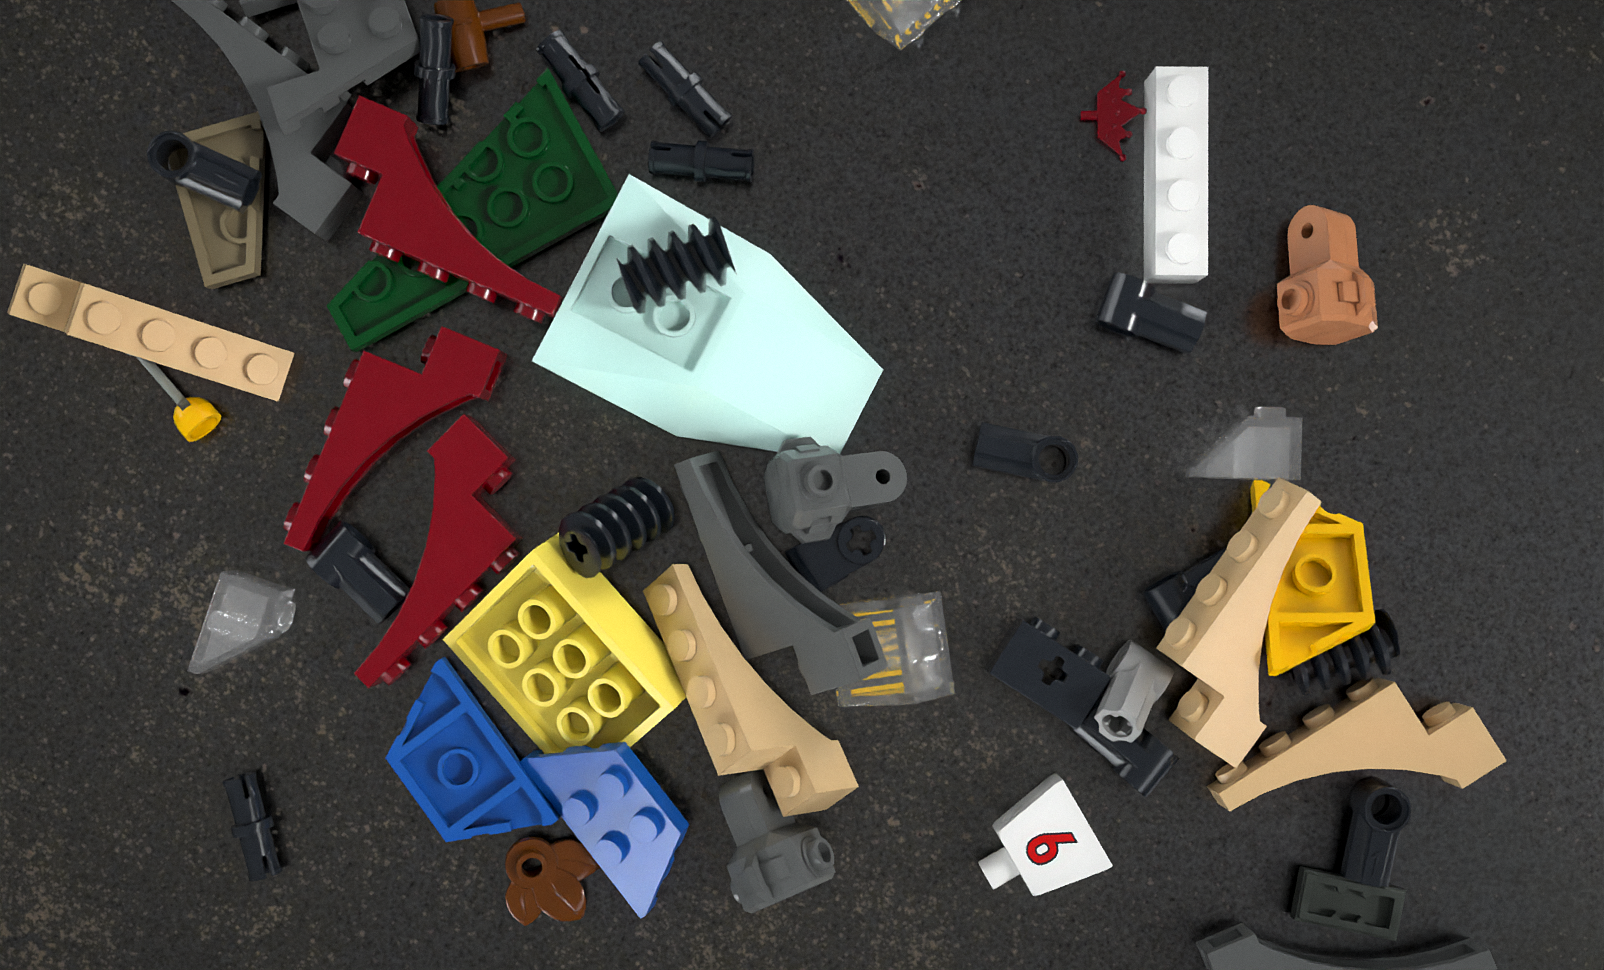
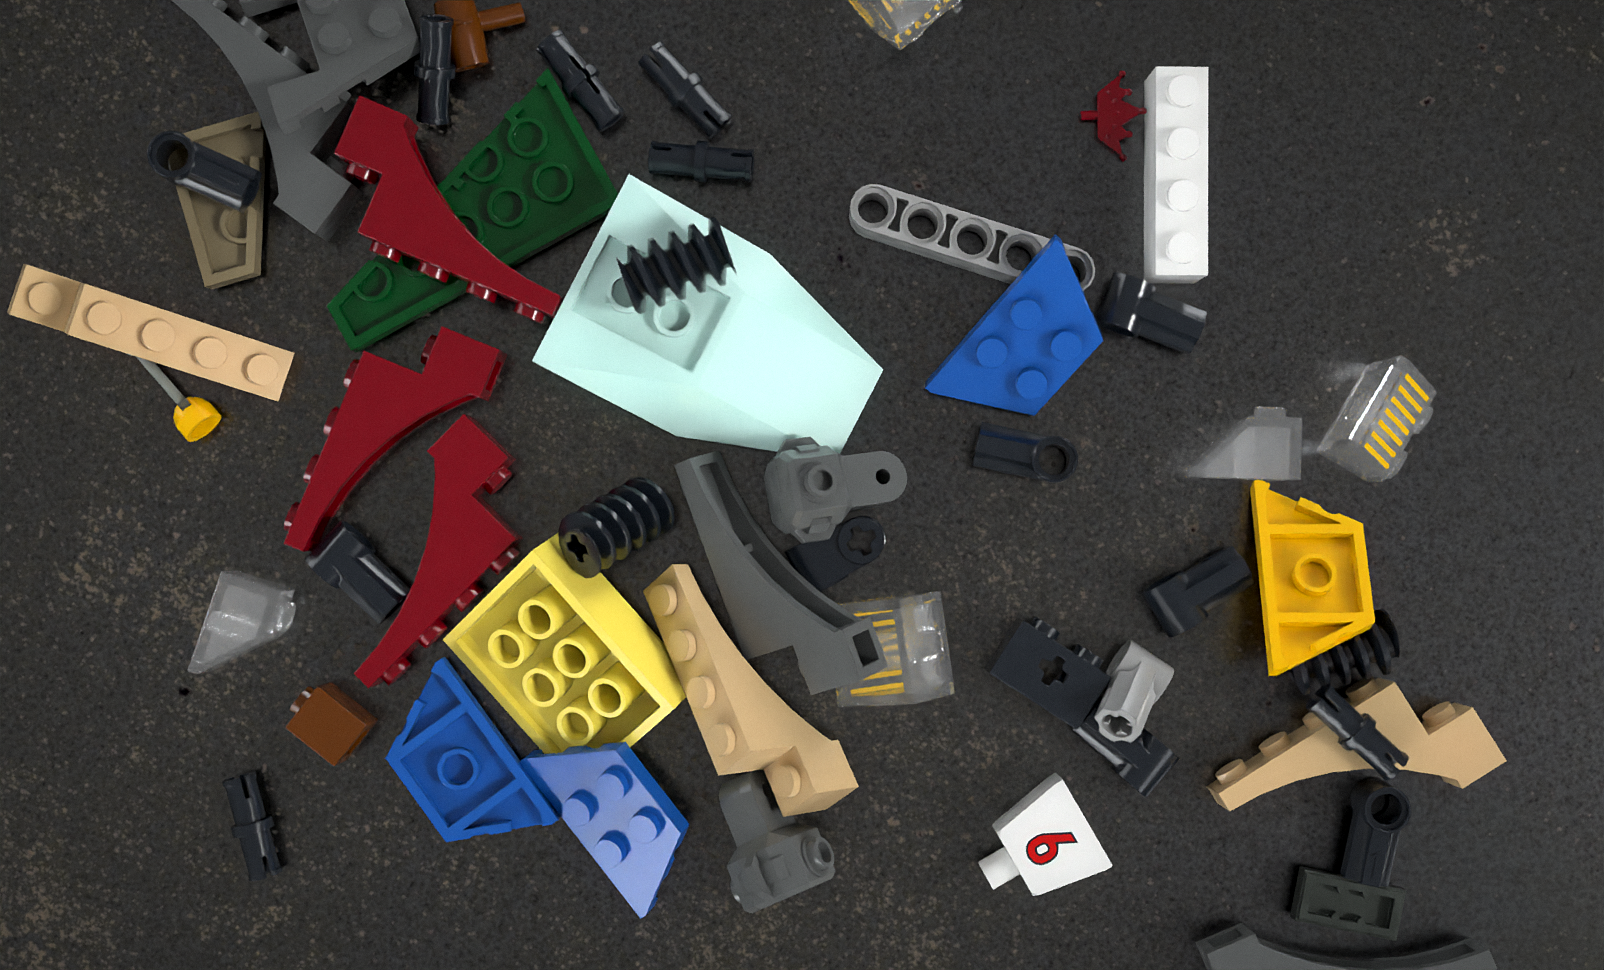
(330, 722): none -> reddish brown brick
(553, 885): reddish brown plate -> none
(948, 224): none -> light grey beam
(1025, 340): none -> blue wing
(1225, 625): tan arch -> none
(1326, 292): nougat piece -> none
(1357, 732): none -> black pin
(1379, 419): none -> clear slope

